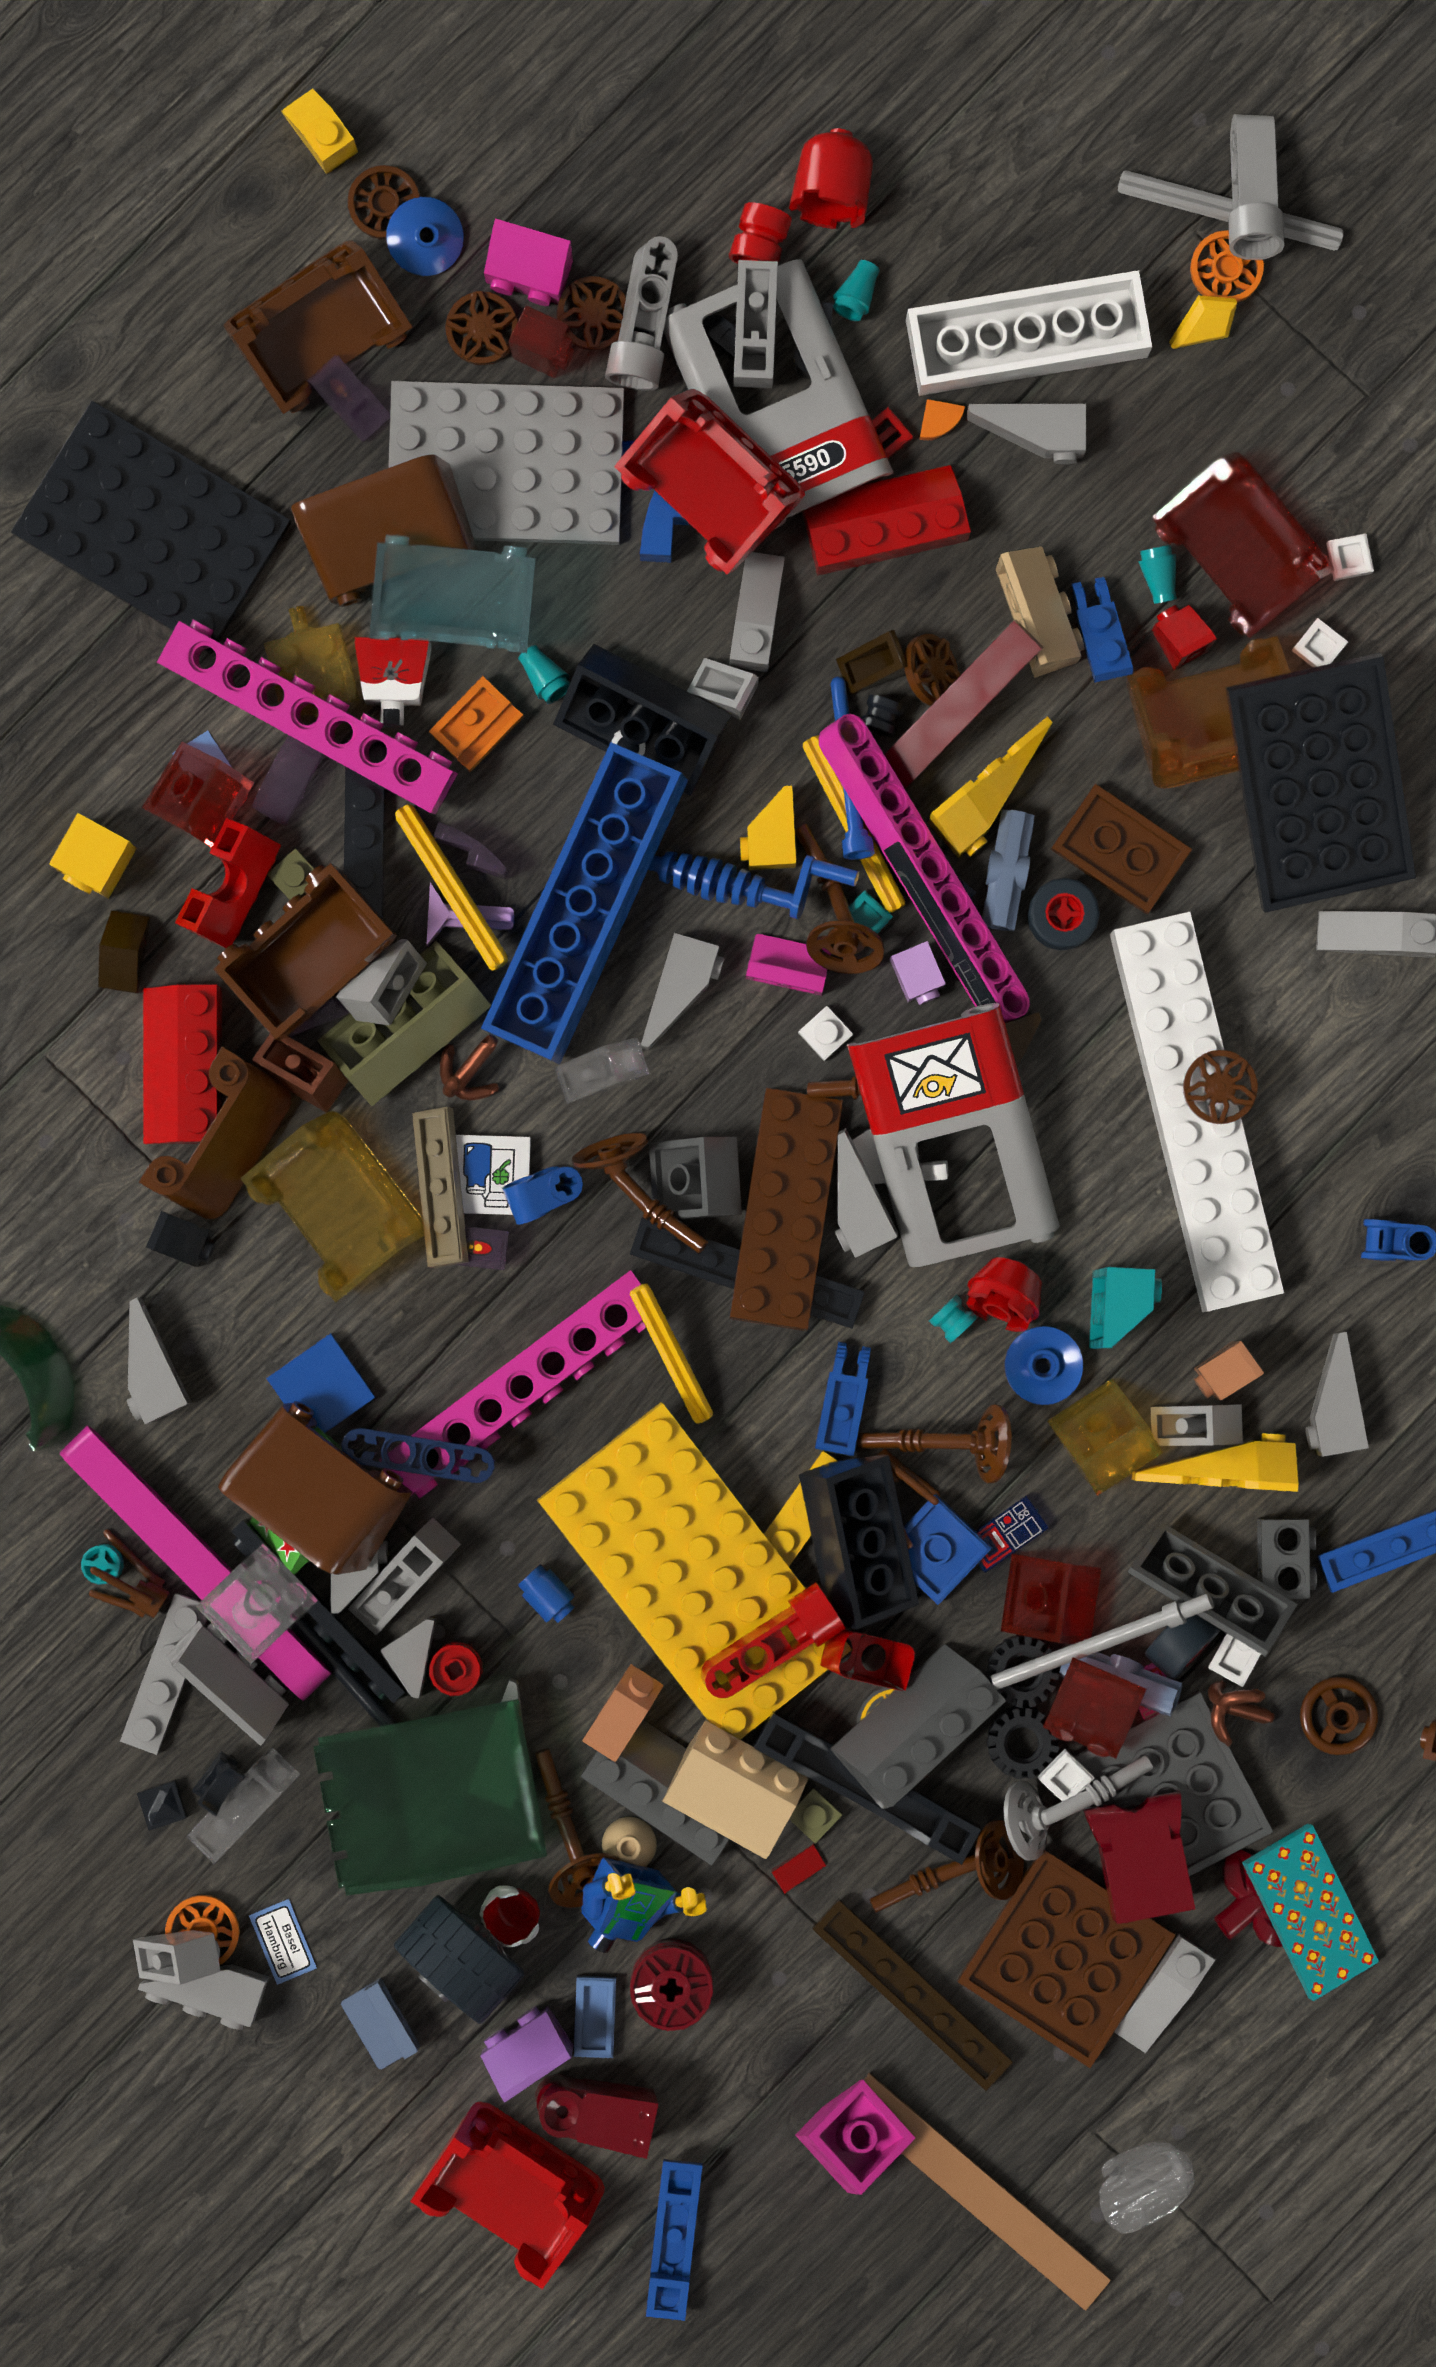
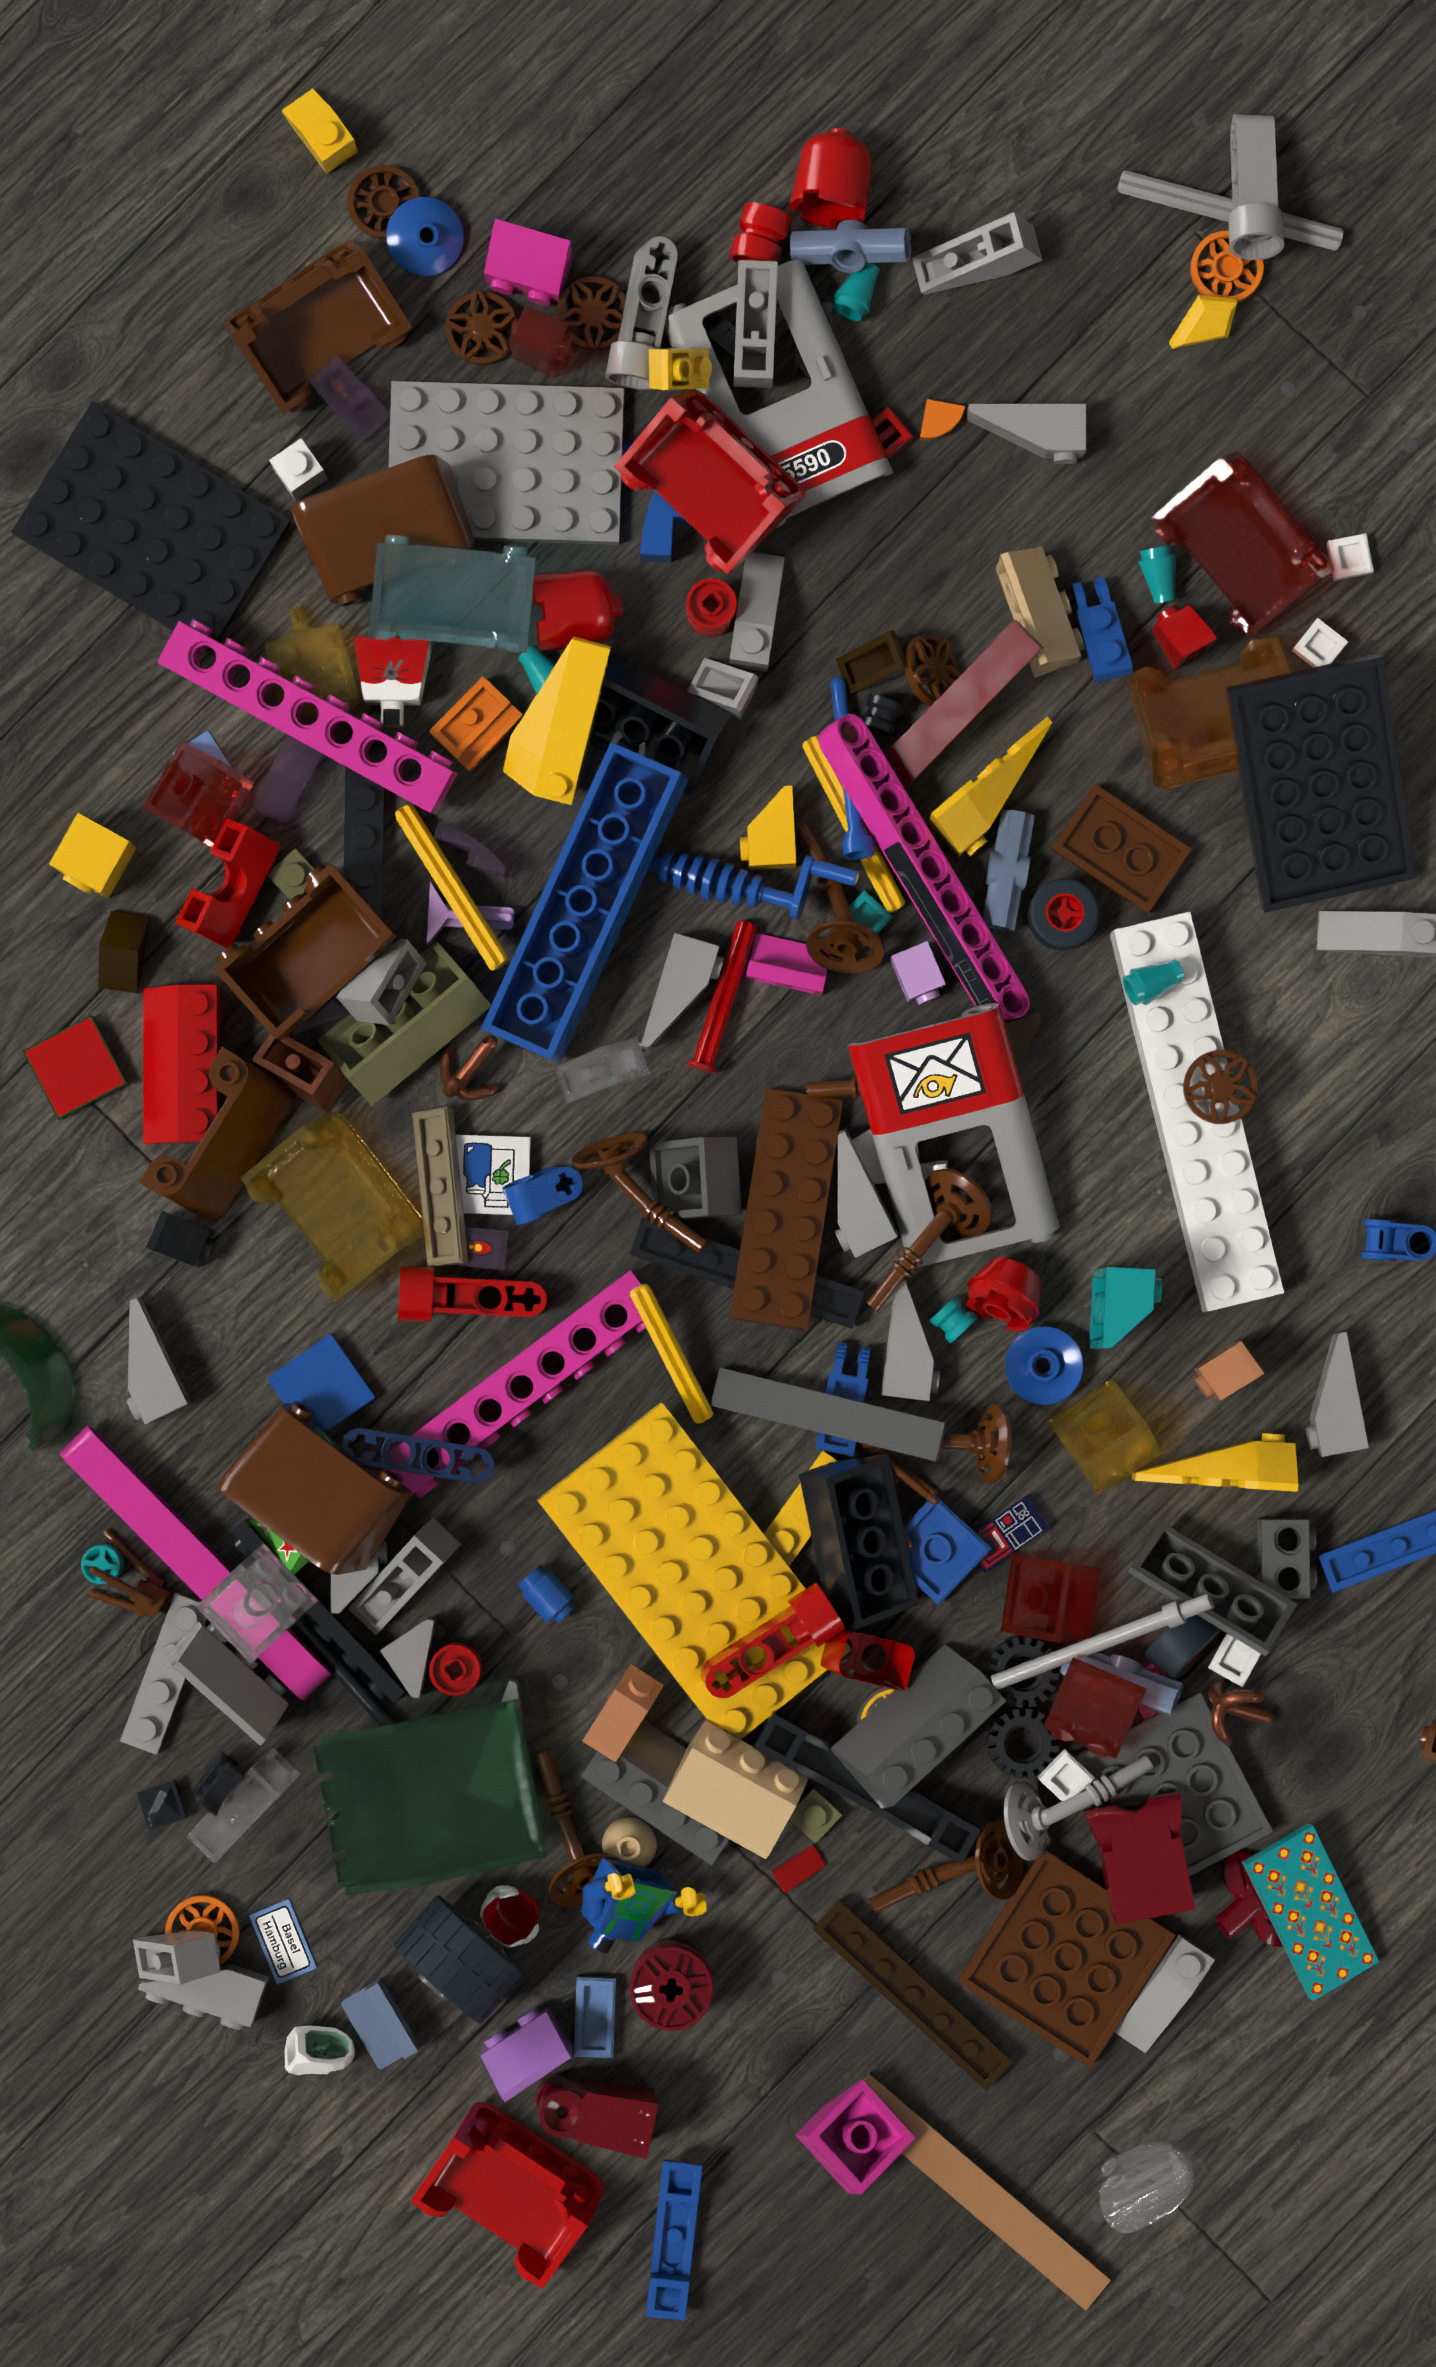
(75, 1067): none -> red tile
(298, 469): none -> white brick
(317, 2050): none -> white rock
(424, 1294): none -> red beam
(554, 734): none -> yellow wedge
(574, 606): none -> red cylinder
(679, 368): none -> yellow slope
(711, 607): none -> red wheel
(724, 997): none -> red axle
(825, 1033): white plate -> none
(828, 1414): none -> dark grey tile
(851, 246): none -> sand blue piece
(887, 520): red slope -> none
(908, 1356): none -> light grey slope
(945, 1215): none -> reddish brown dish
(979, 255): none -> light grey slope
(1028, 333): white brick -> none
(1151, 981): none -> teal cone
(1197, 1425): light grey slope -> none
(1353, 1717): reddish brown piece -> none

